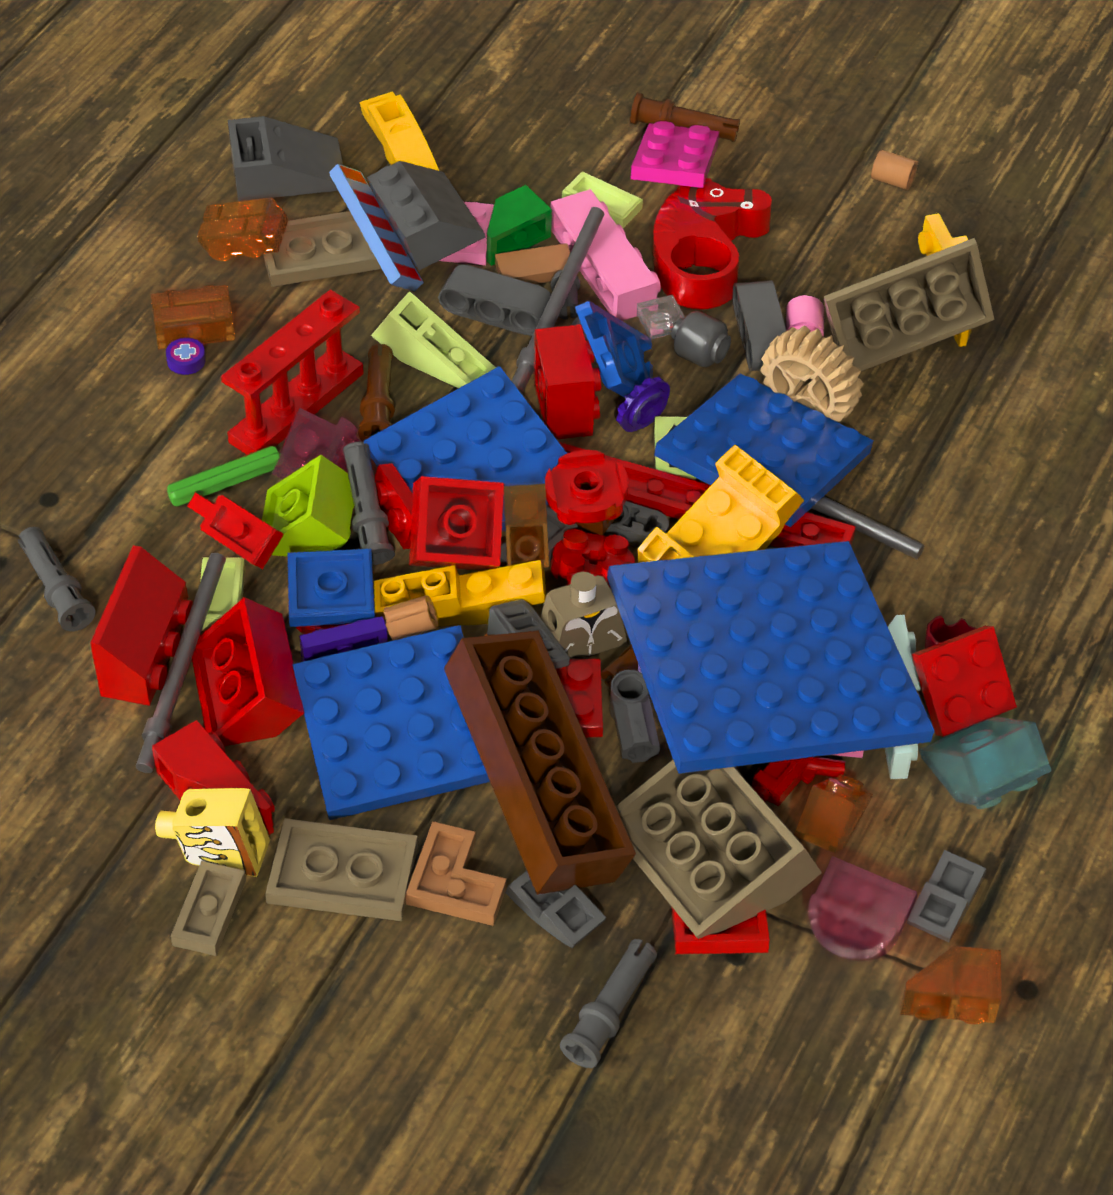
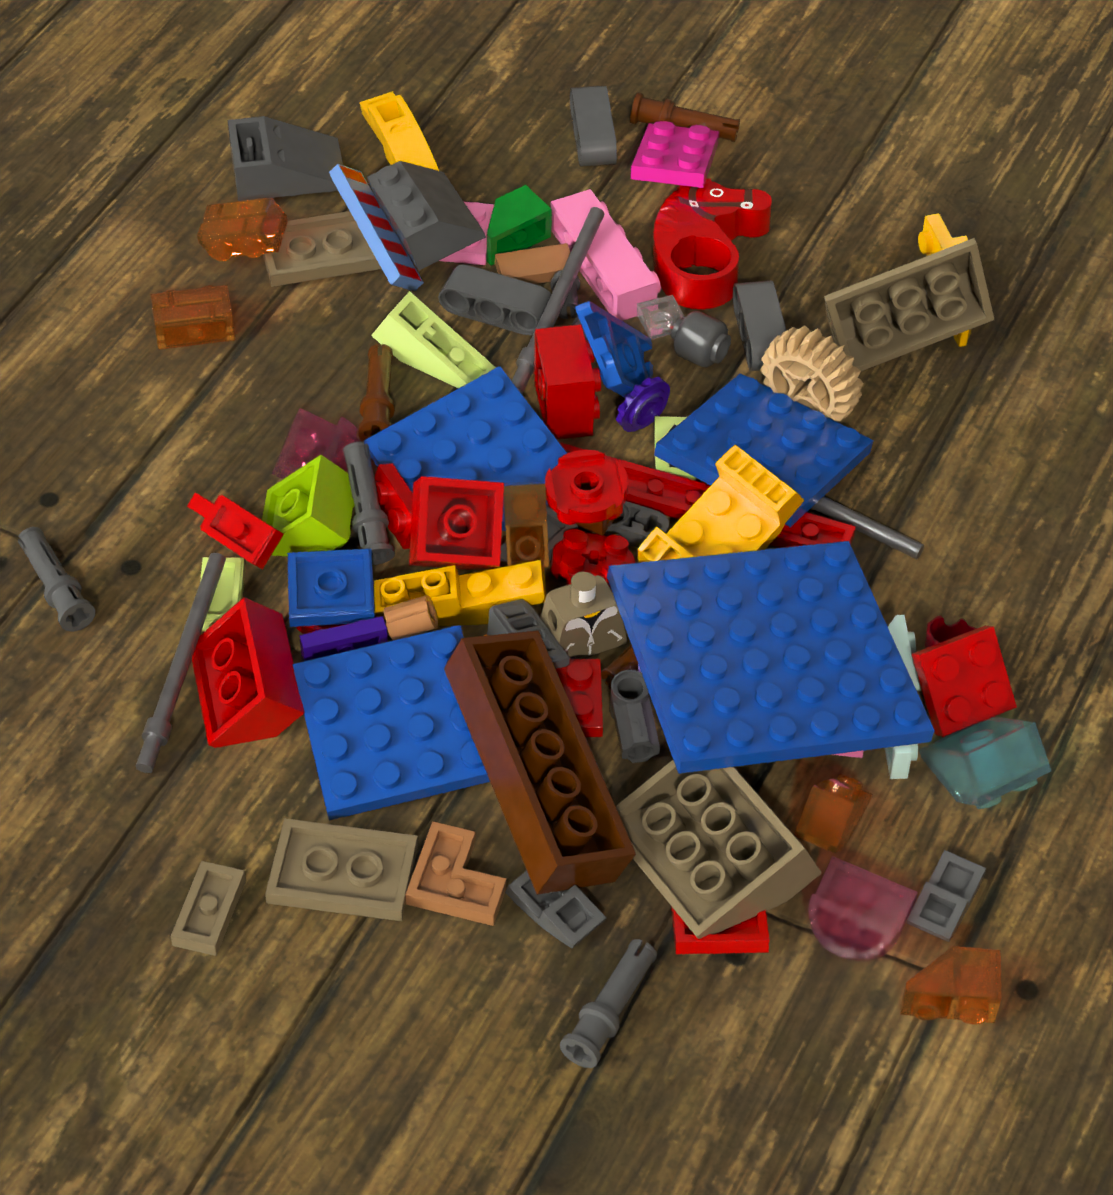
(139, 629): red slope -> none
(185, 356): tile -> none
(199, 761): red slope -> none
(217, 828): light yellow torso -> none
(223, 476): bright green axle -> none
(310, 390): red fence -> none
(593, 126): none -> dark grey beam
(620, 204): yellowish green tile -> none
(782, 777): red piece -> none
(805, 311): bright pink brick -> none
(894, 169): medium nougat piece -> none

